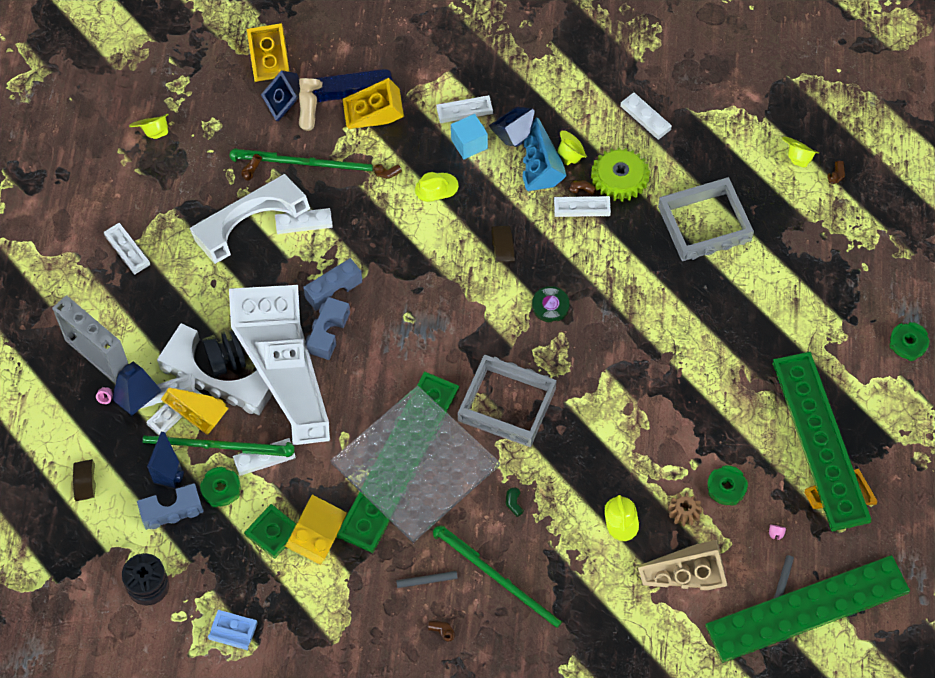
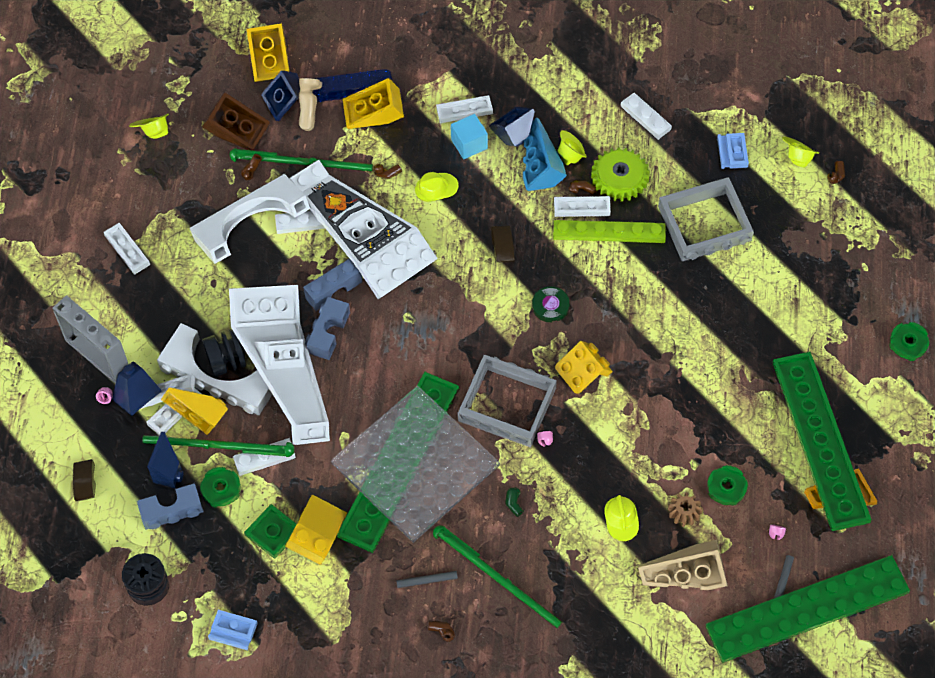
(235, 123): none -> reddish brown slope
(382, 254): none -> white wing
(545, 438): none -> bright pink hinge
(582, 366): none -> yellow bracket
(609, 231): none -> lime plate
(733, 150): none -> light blue plate

